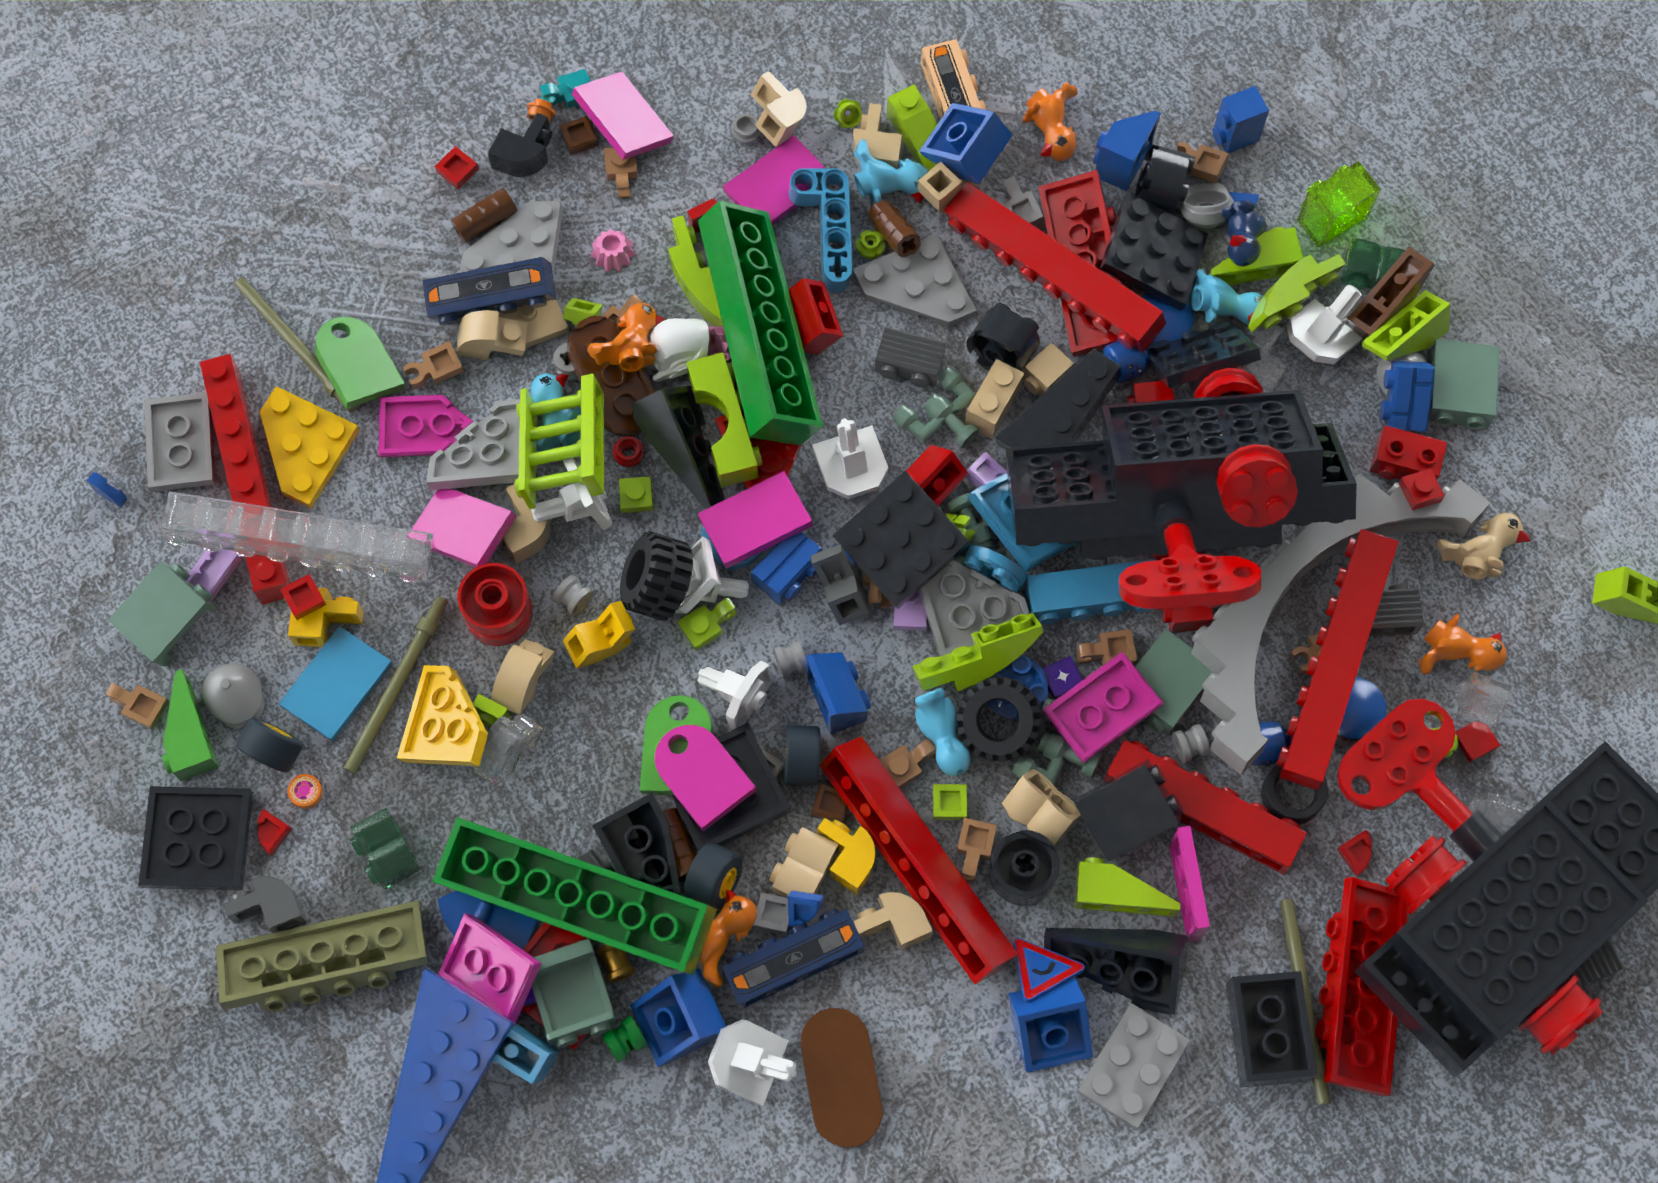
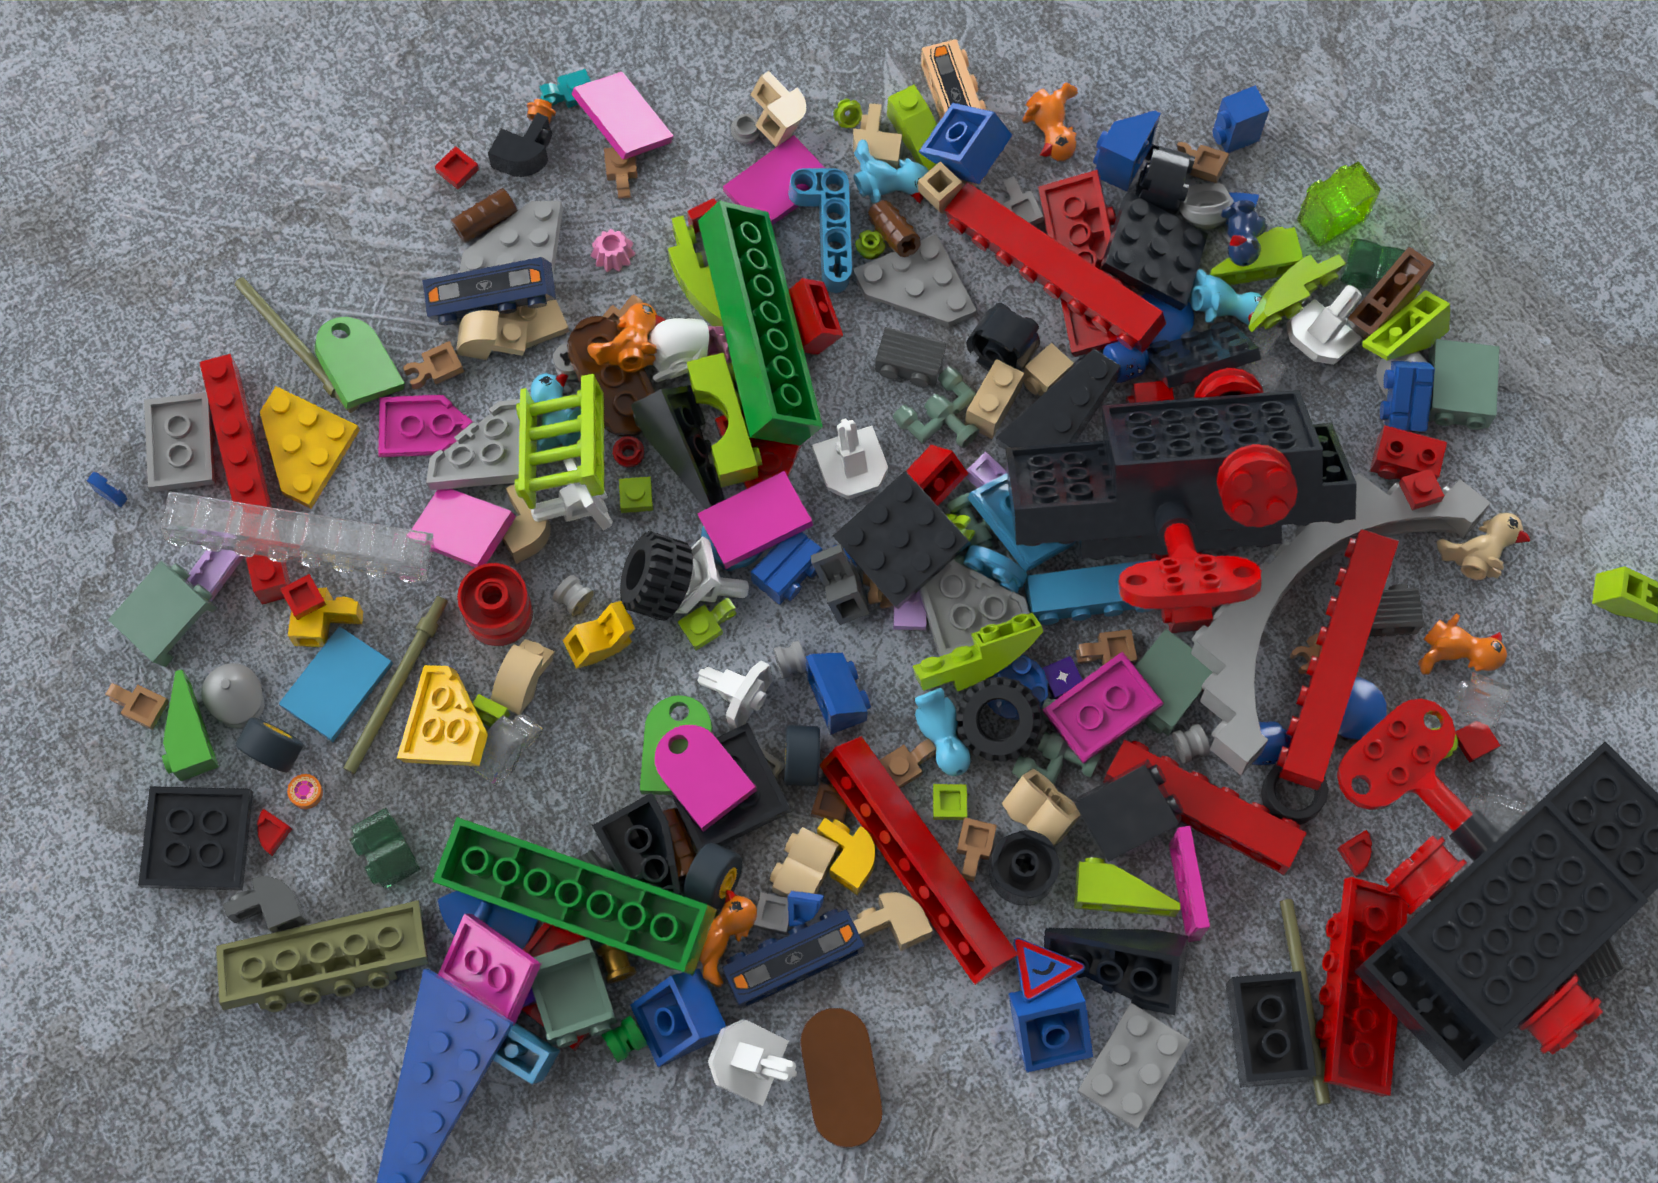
(578, 135): reddish brown tile -> none
(580, 309): lime plate -> none

